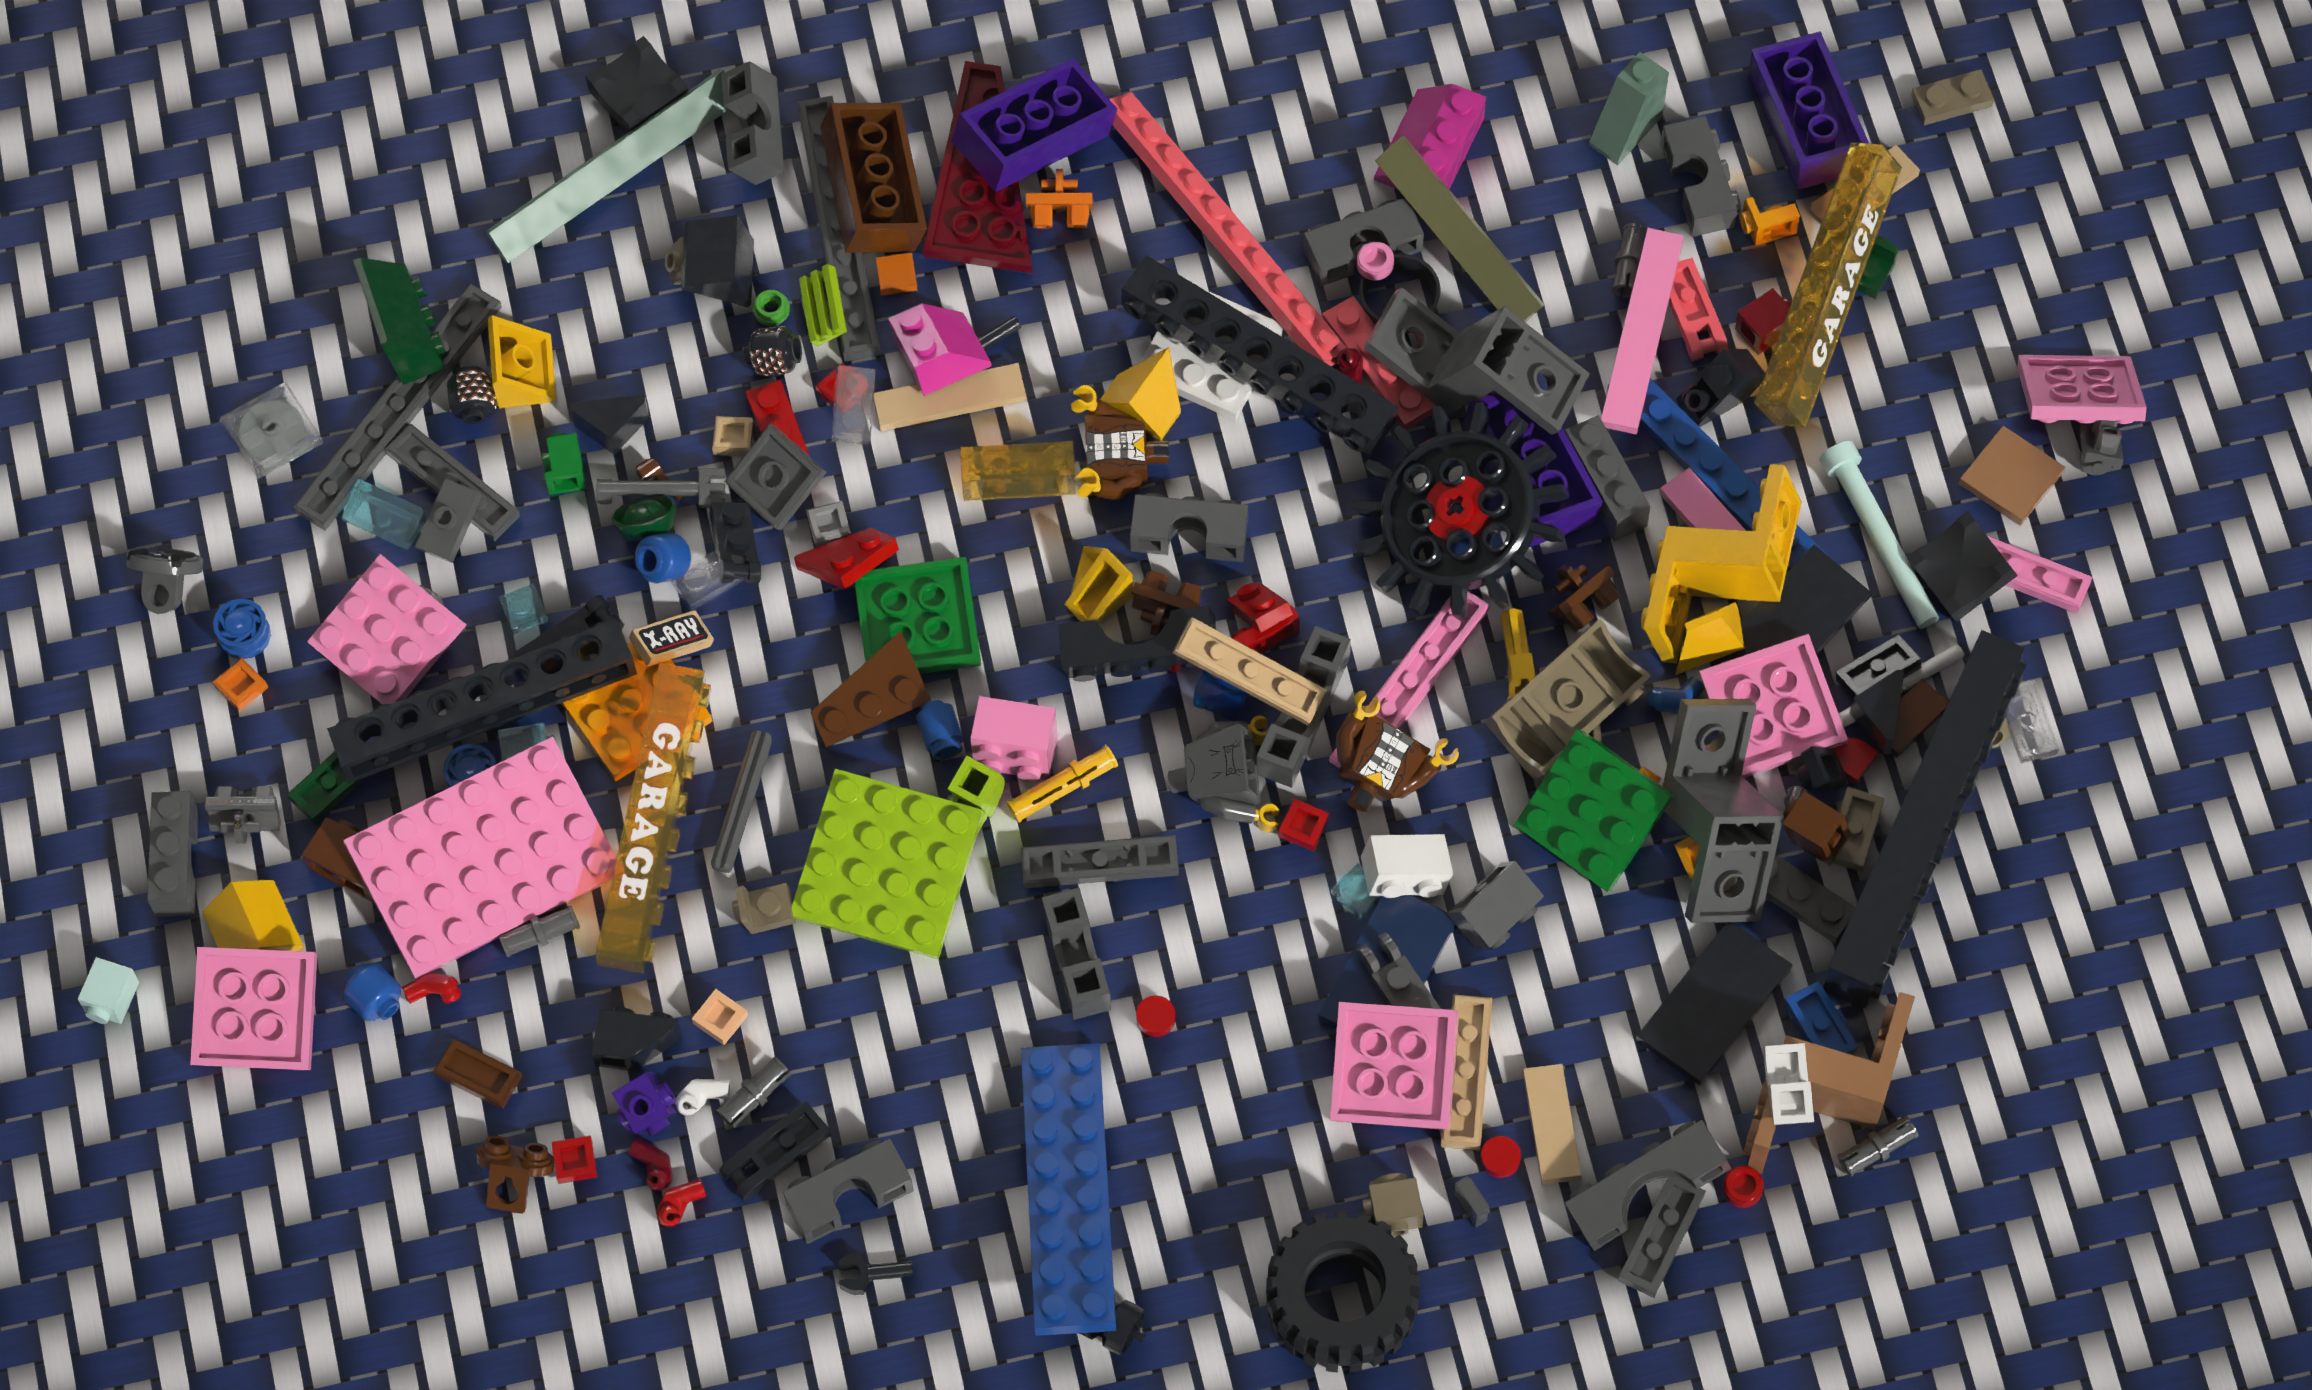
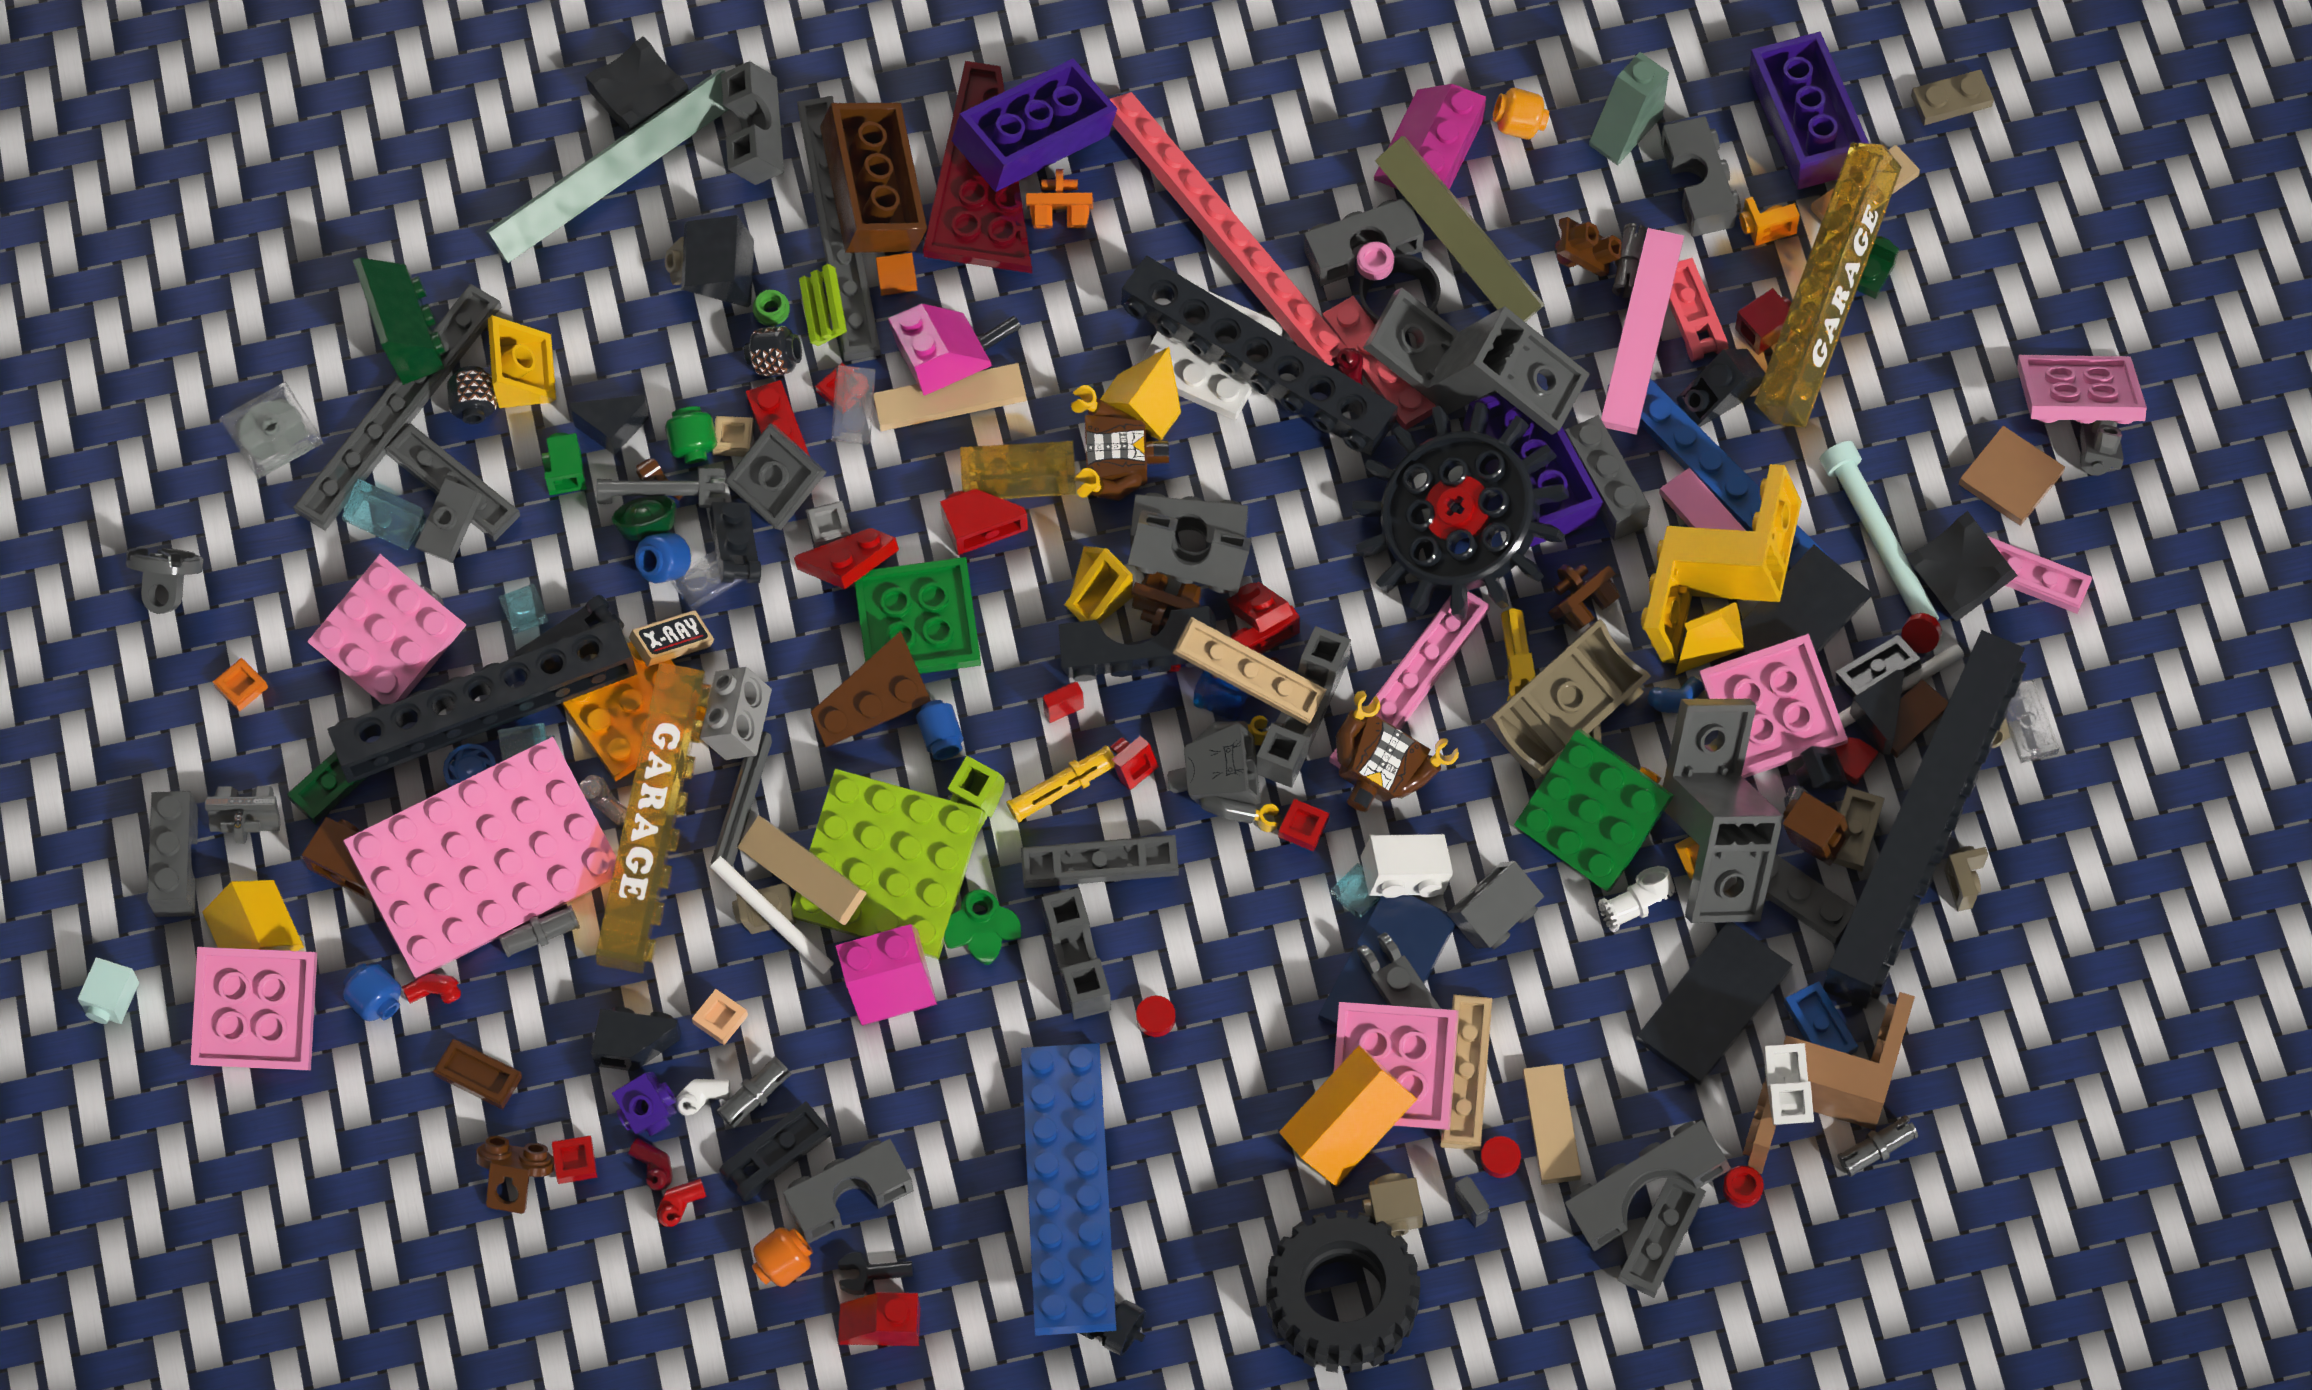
(243, 629): blue wheel -> none
(598, 793): none -> clear arm
(690, 434): none -> green head
(735, 713): none -> light grey brick
(771, 914): none -> white bar
(782, 1257): none -> orange head
(802, 870): none -> tan tile
(880, 1320): none -> red slope
(886, 974): none -> dark pink slope
(980, 519): none -> red slope
(981, 932): none -> green plate
(1015, 738): bright pink brick -> none
(1063, 702): none -> red tile
(1133, 761): none -> red tile
(1217, 566): none -> dark grey arch
(1347, 1116): none -> light orange slope
(1520, 113): none -> light orange head
(1585, 247): none -> reddish brown hips
(1650, 887): none -> white connector
(1921, 632): none -> red tile
(1960, 875): none -> dark tan bracket

